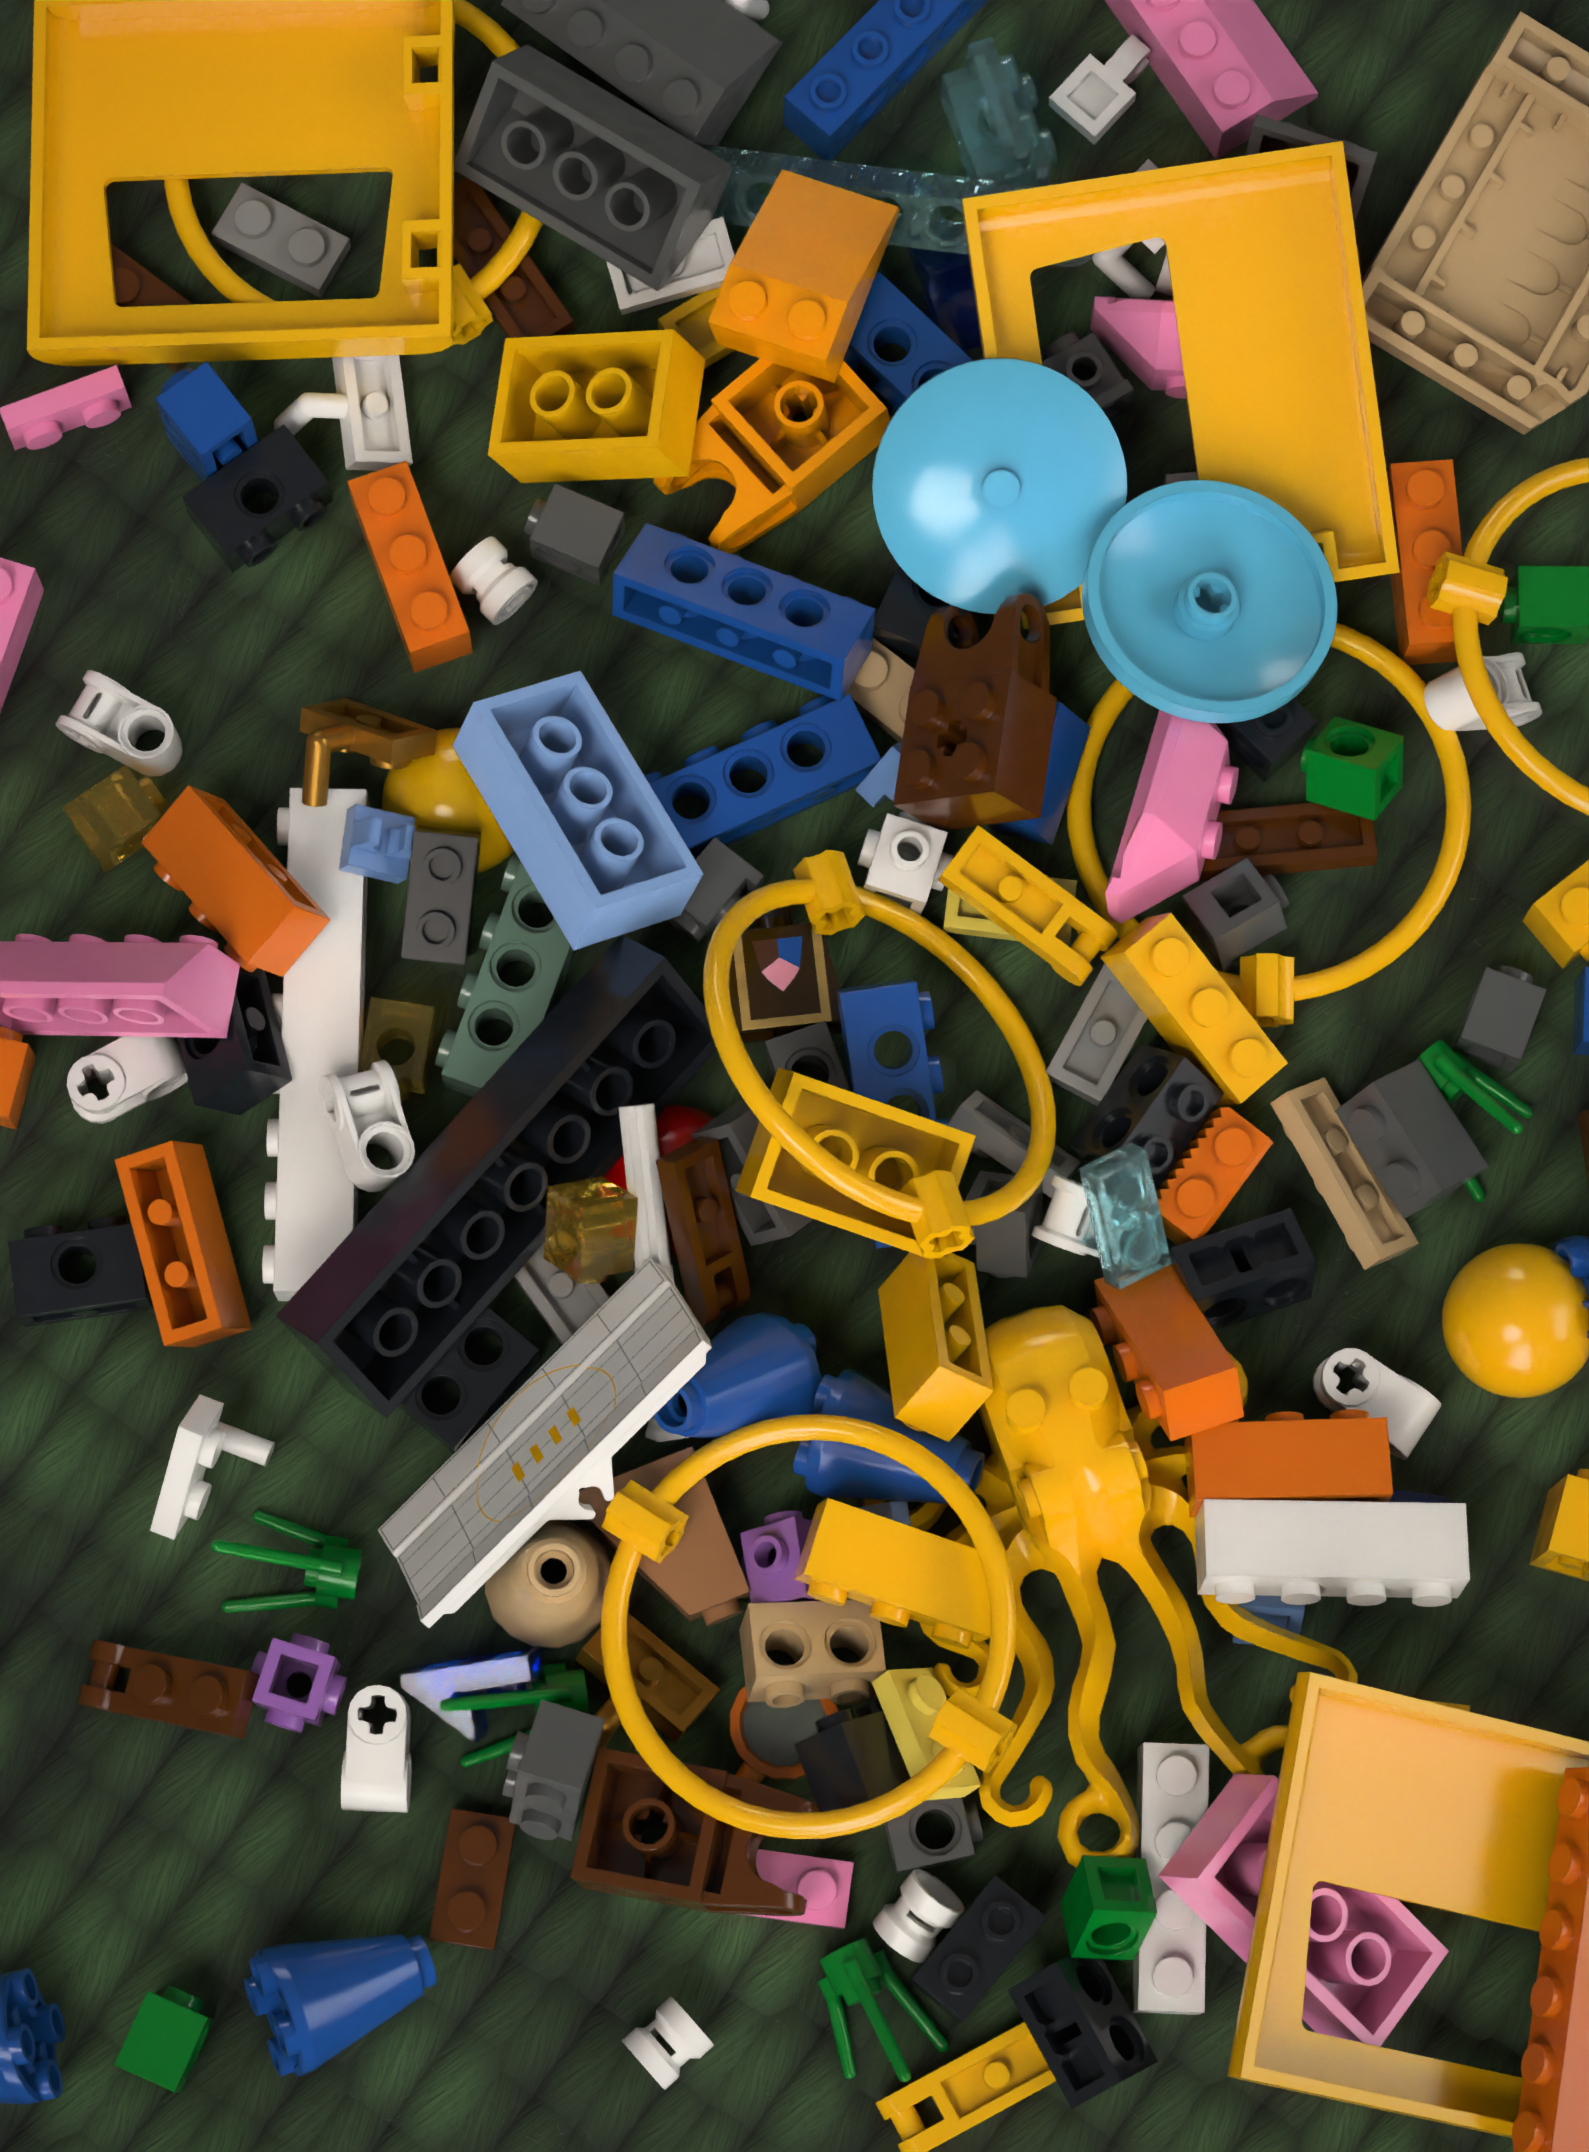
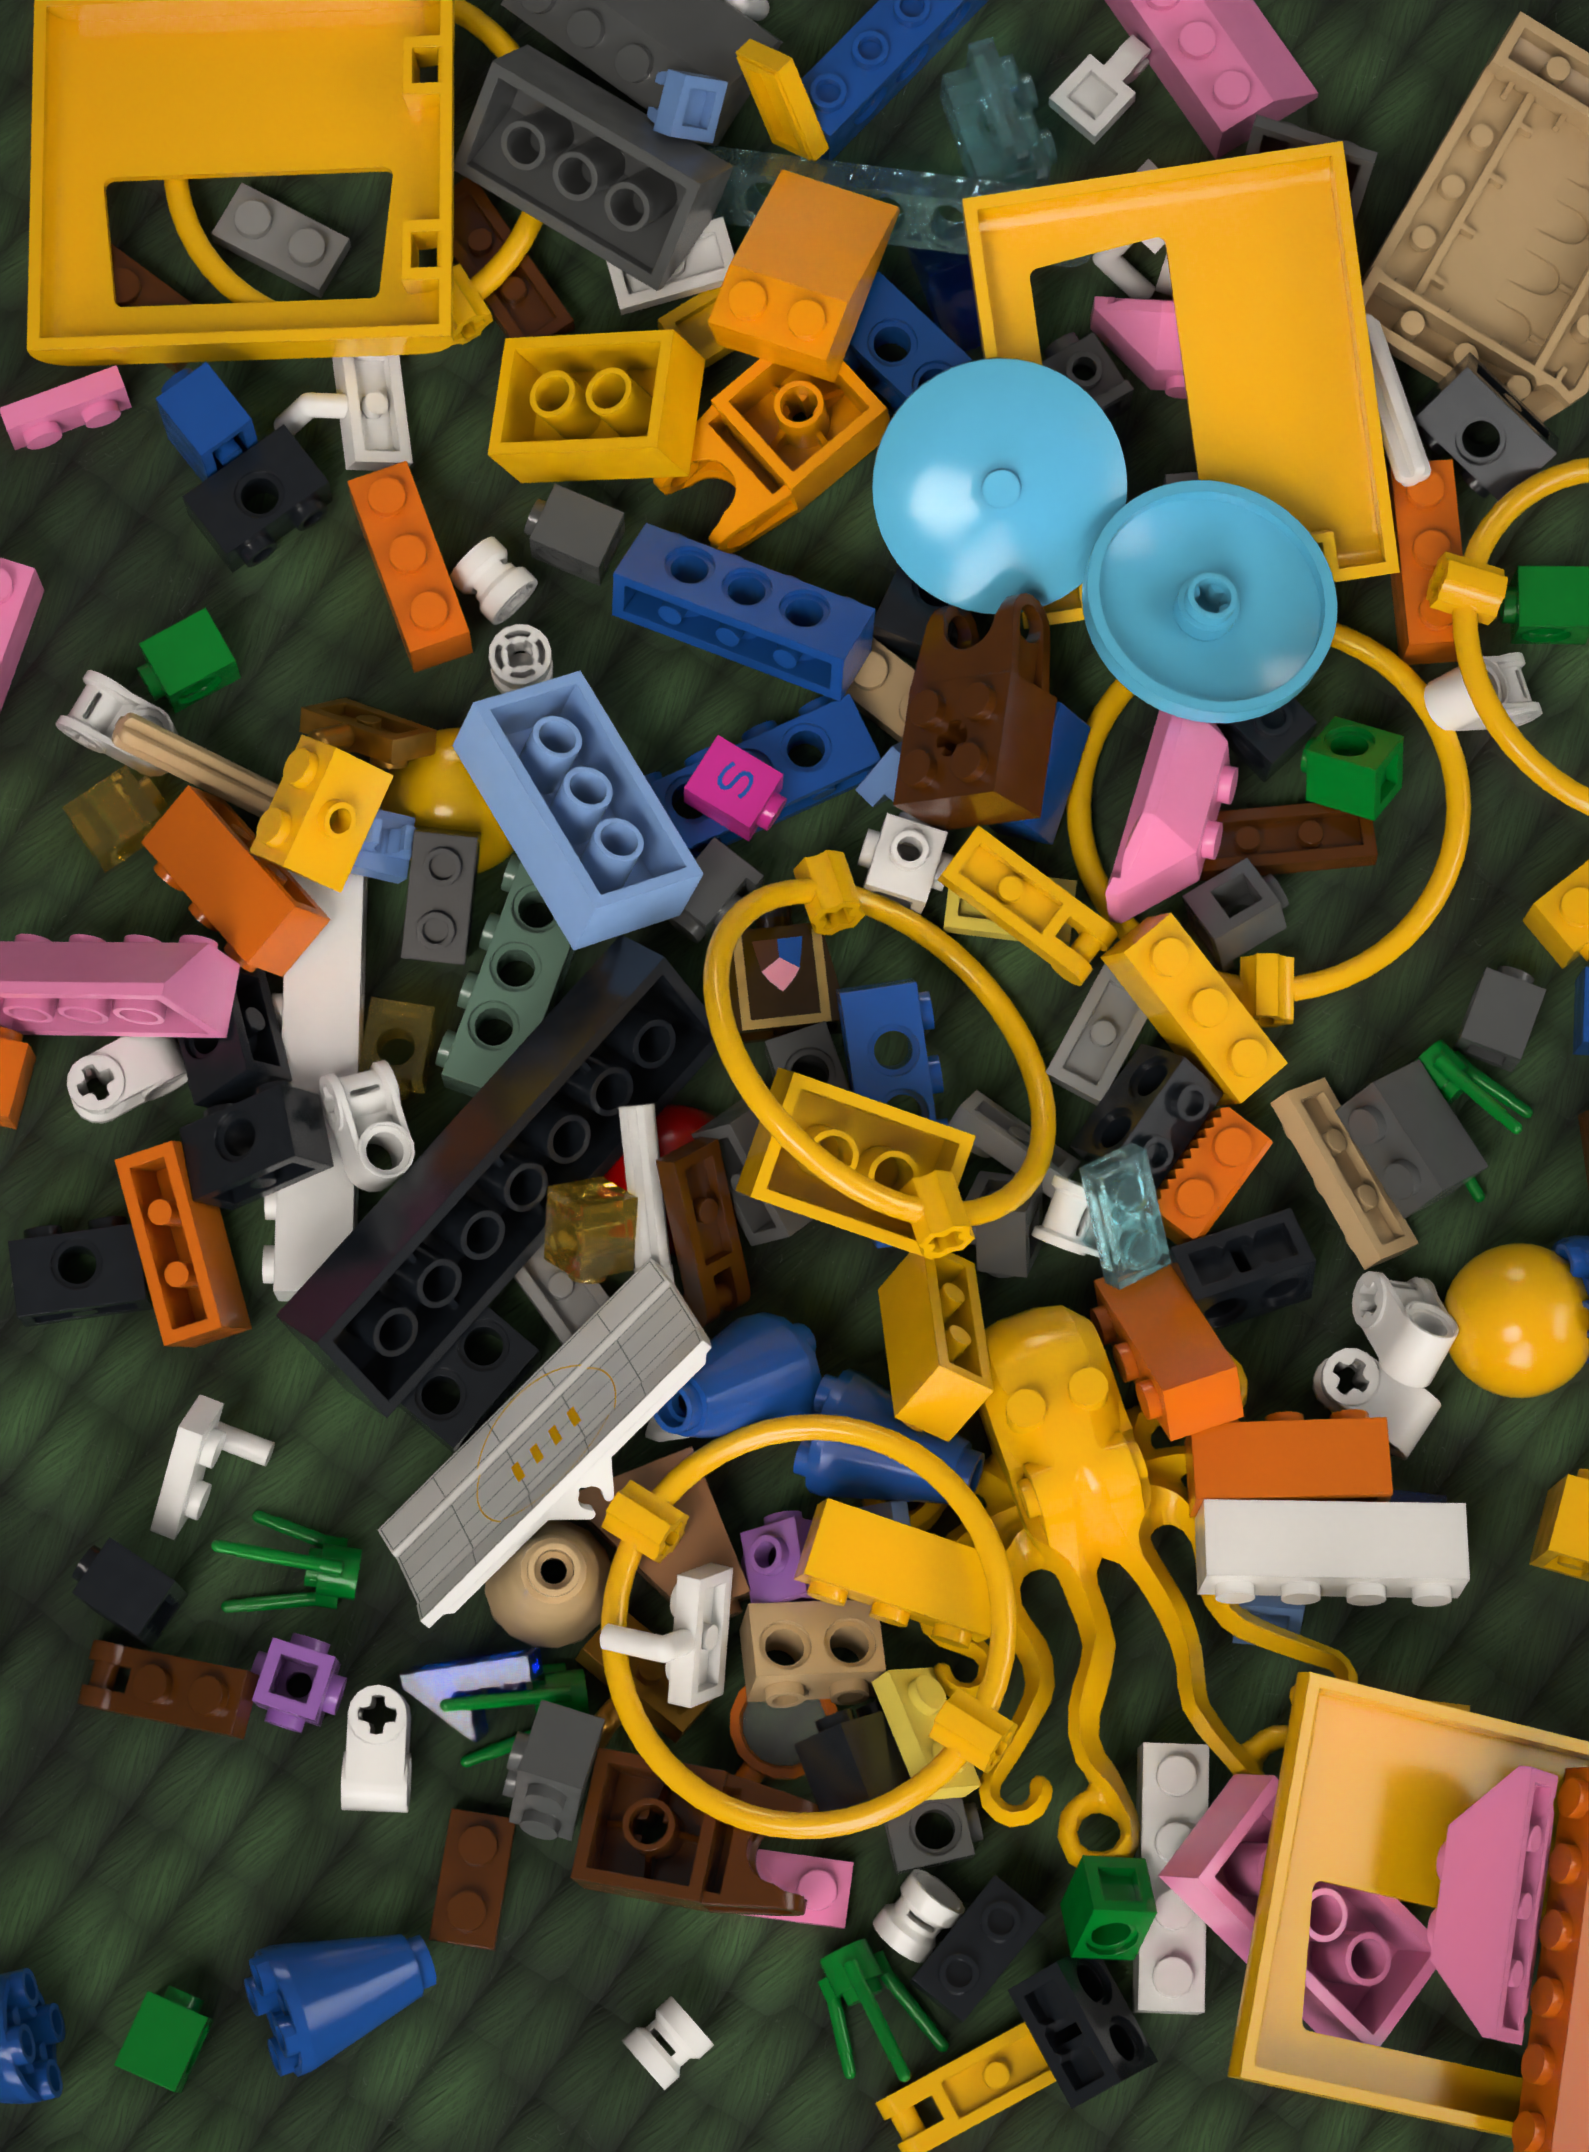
(127, 1591): none -> black brick
(187, 662): none -> green brick
(193, 763): none -> tan axle
(256, 1145): none -> black brick
(320, 813): none -> yellow brick
(521, 669): none -> white wheel
(688, 105): none -> medium blue tile
(699, 1639): none -> white plate
(735, 789): none -> dark pink brick
(782, 100): none -> yellow tile
(1396, 420): none -> white axle
(1404, 1326): none -> white piece
(1473, 395): none -> black brick
(1493, 1901): none -> bright pink wedge

